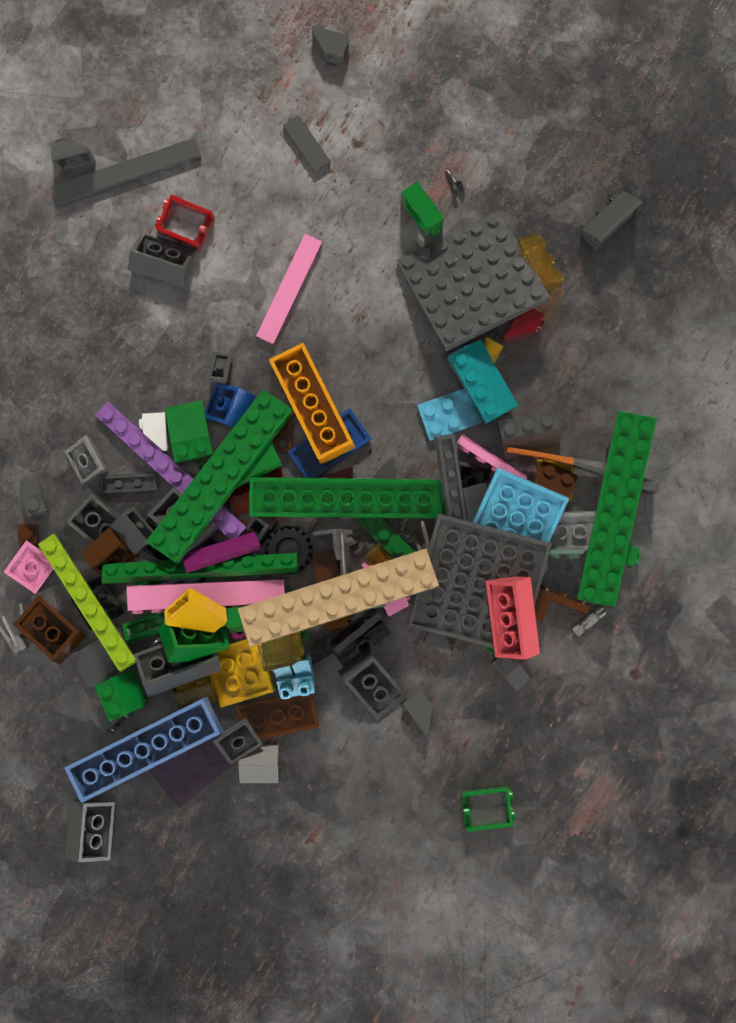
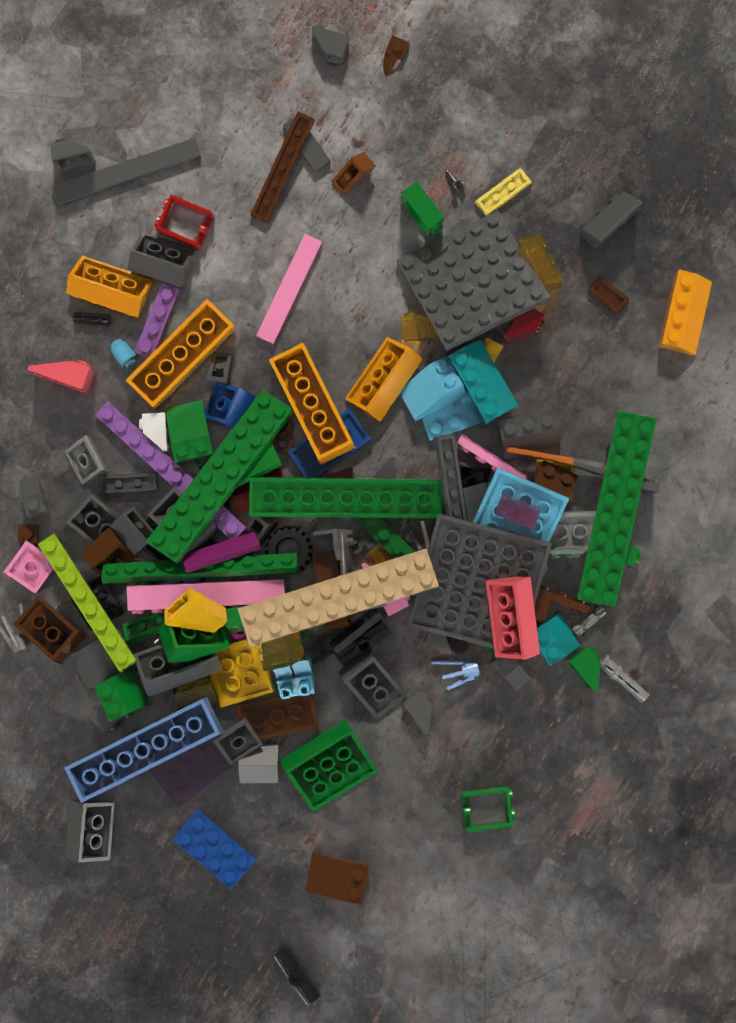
(68, 373): none -> coral slope
(91, 318): none -> black axle
(109, 286): none -> light orange slope
(122, 353): none -> medium azure brick
(157, 320): none -> medium lavender plate
(181, 354): none -> light orange brick
(214, 849): none -> blue plate
(282, 167): none -> reddish brown tile
(303, 986): none -> black piece
(329, 765): none -> green slope
(337, 878): none -> reddish brown slope
(353, 172): none -> dark orange slope
(384, 378): none -> light orange slope
(394, 54): none -> reddish brown plate
(416, 328): none -> clear yellow slope
(432, 389): none -> medium azure slope
(458, 646): none -> black tile
(469, 670): none -> light blue plant
(503, 192): none -> light yellow tile
(518, 511): none -> clear pink slope
(556, 639): none -> teal slope
(586, 666): none -> green slope
(608, 295): none -> reddish brown tile
(615, 671): none -> light grey pin
(685, 312): none -> light orange slope

